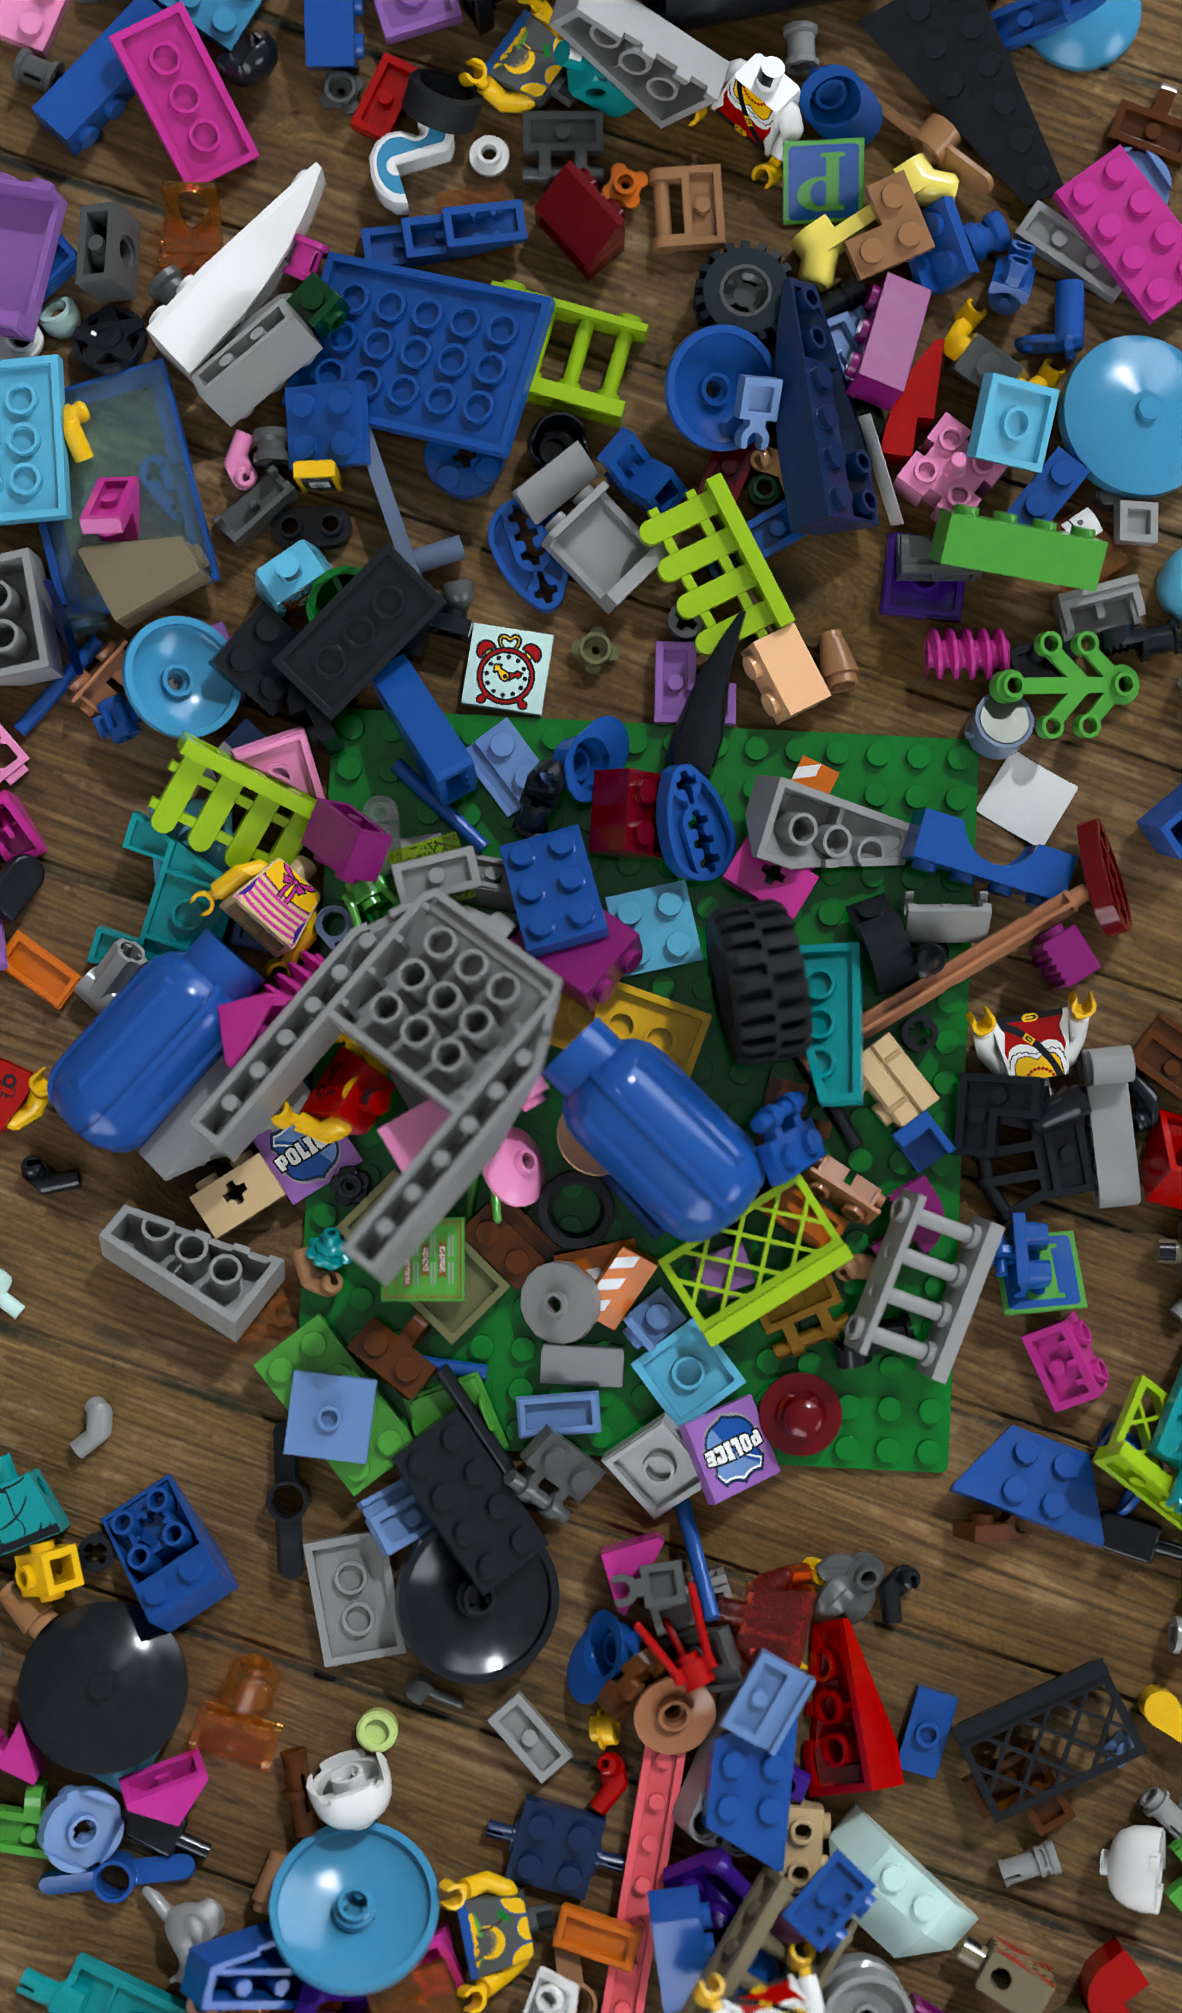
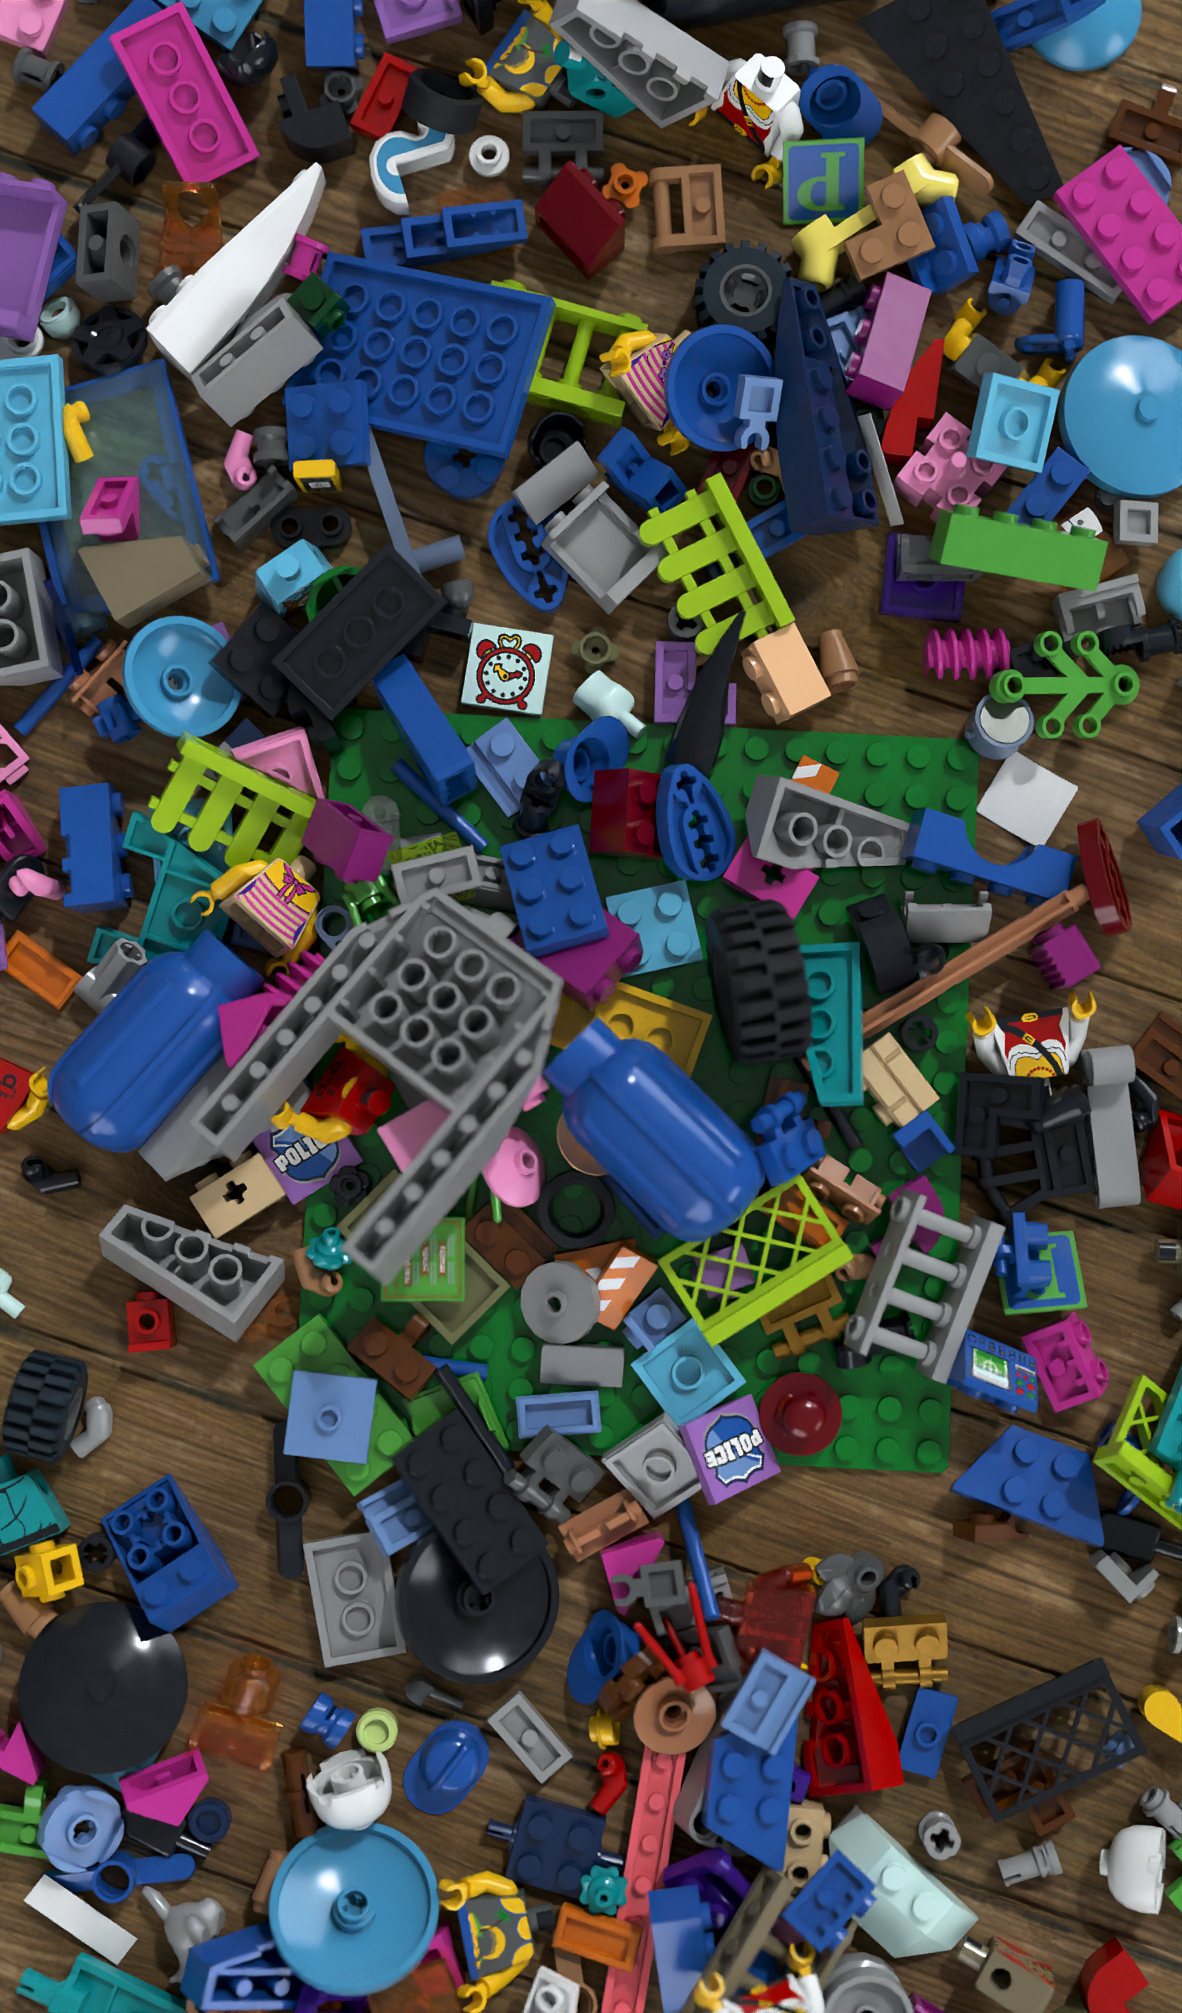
(37, 883): none -> bright pink arm
(44, 1406): none -> black wheel
(80, 1919): none -> white sticker
(94, 848): none -> blue wedge
(128, 158): none -> black piece
(163, 1333): none -> red brick
(210, 1820): none -> dark blue tile
(312, 134): none -> black brick
(327, 1720): none -> blue wheel
(446, 1767): none -> blue piece
(602, 1524): none -> nougat hinge
(603, 697): none -> light aqua piece
(603, 1890): none -> teal plant
(637, 374): none -> torso
(906, 1639): none -> pearl gold plate
(933, 1823): none -> light grey bush
(995, 1373): none -> blue slope
(1115, 1571): none -> light grey bracket

